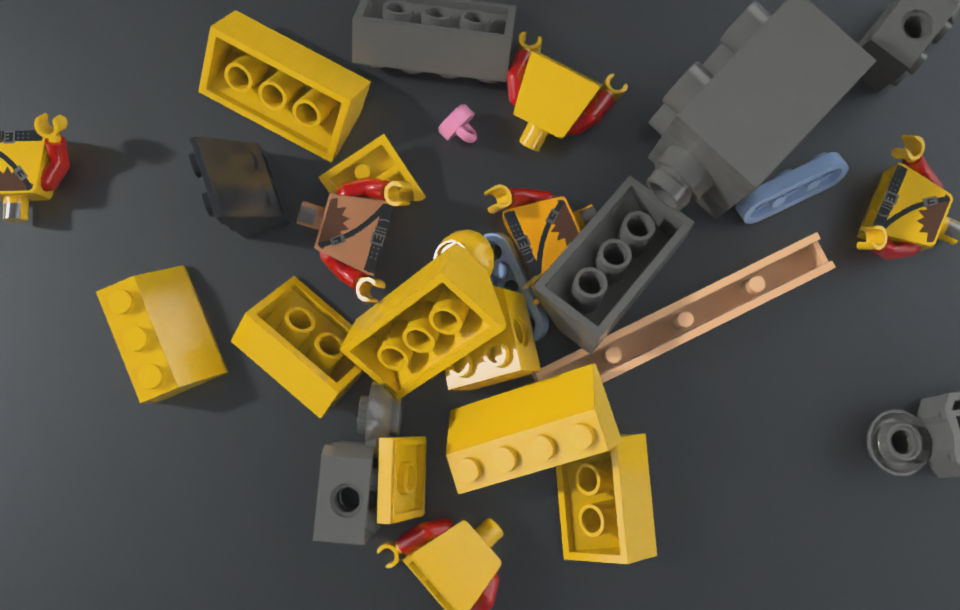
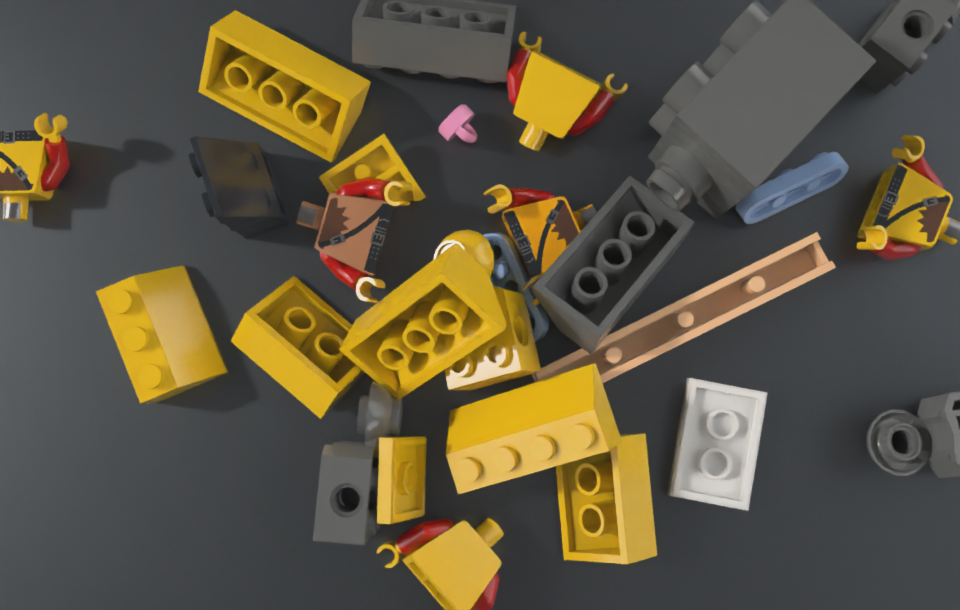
(717, 444): none -> white tile

